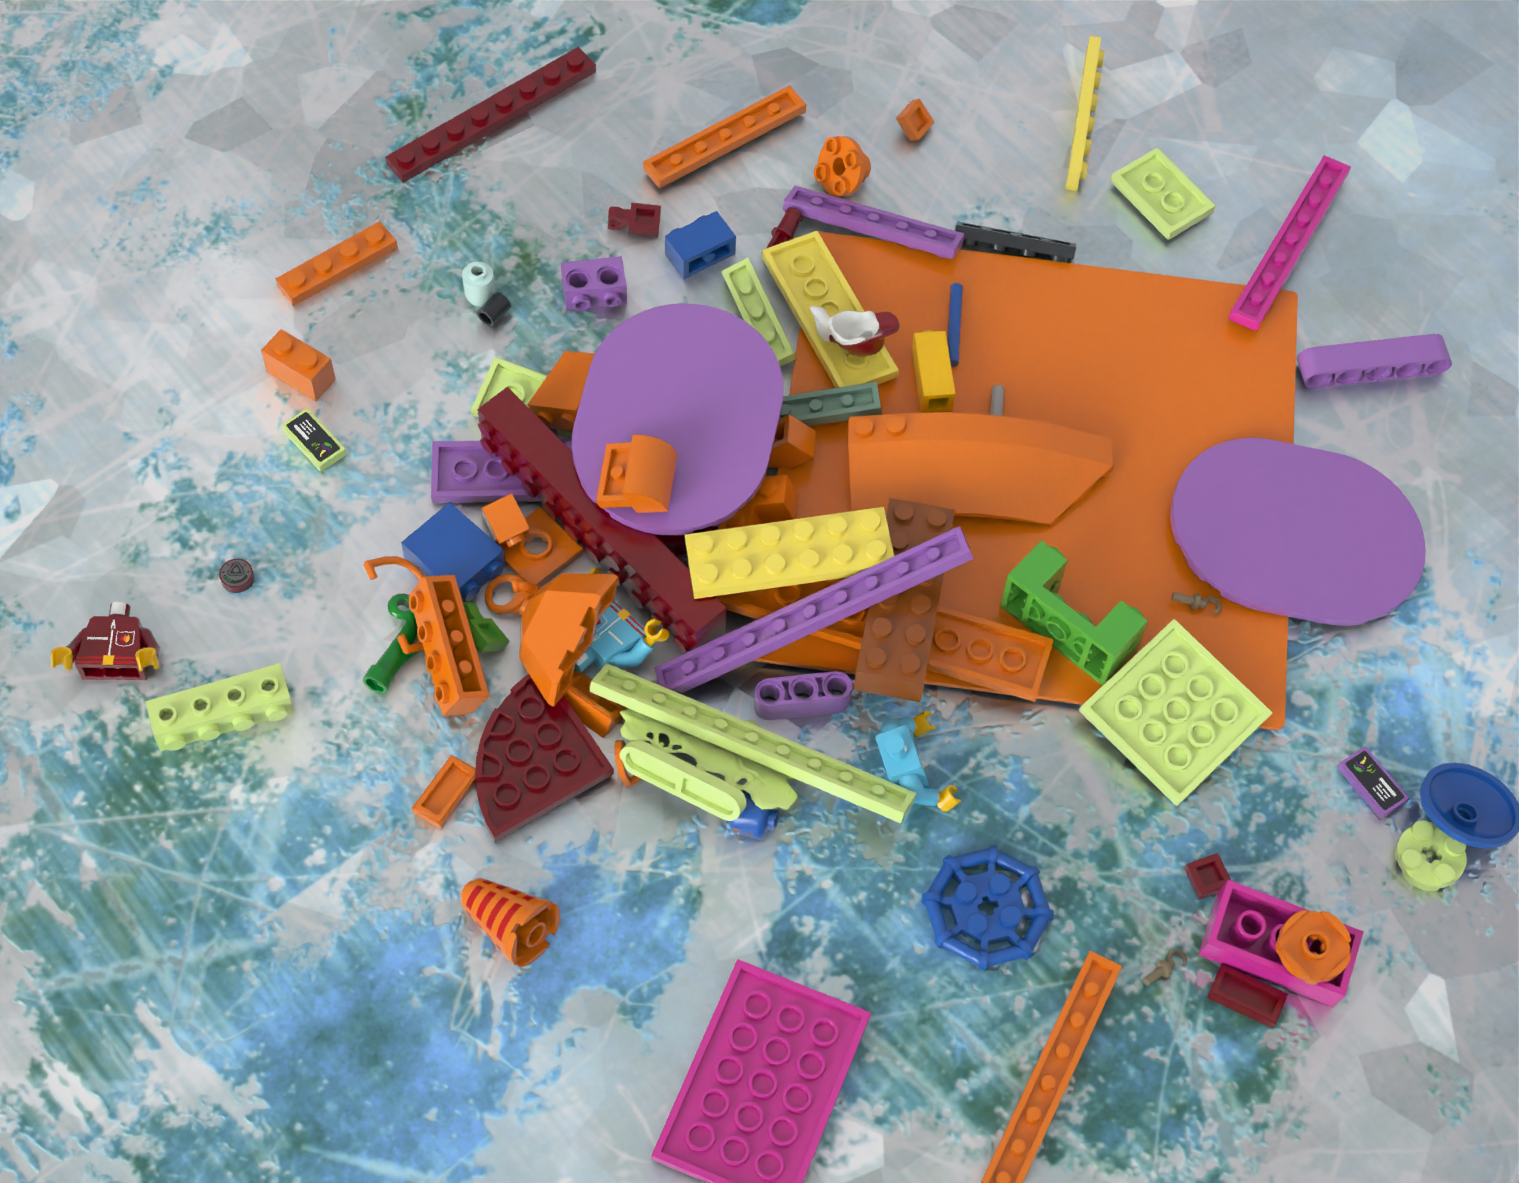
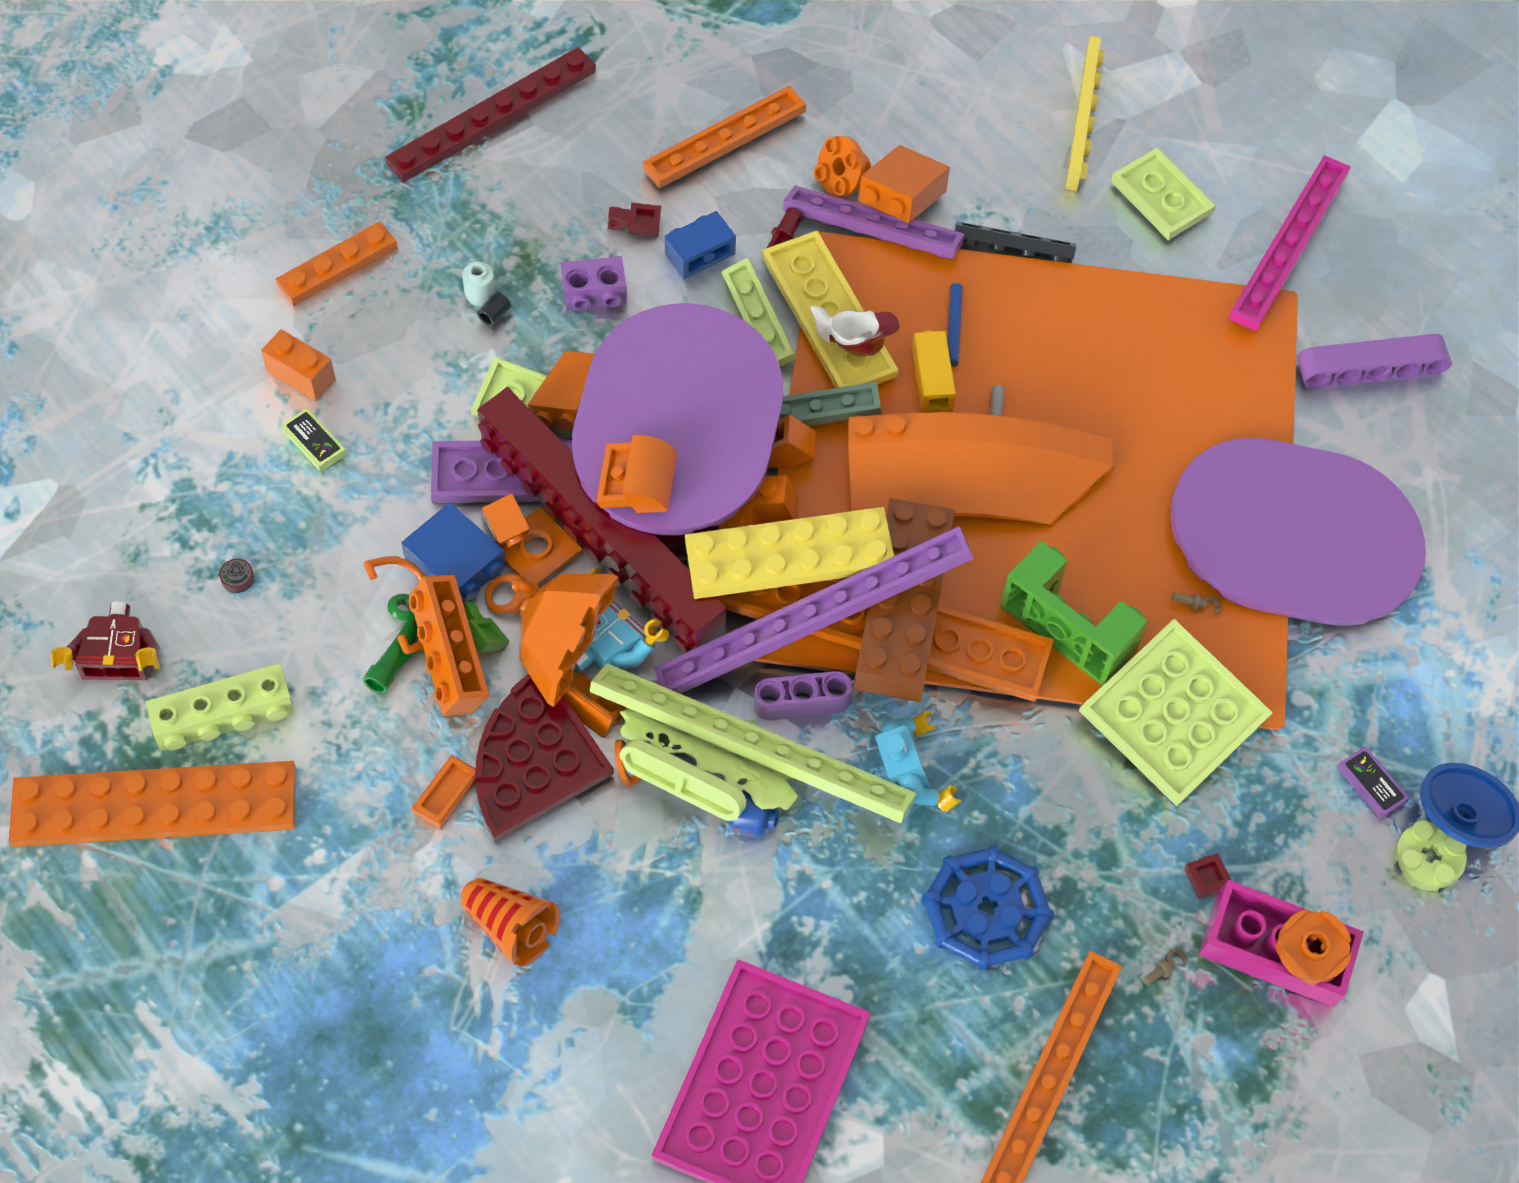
(152, 803): none -> orange plate
(903, 183): none -> orange brick
(915, 120): orange plate -> none
(1247, 995): dark red tile -> none

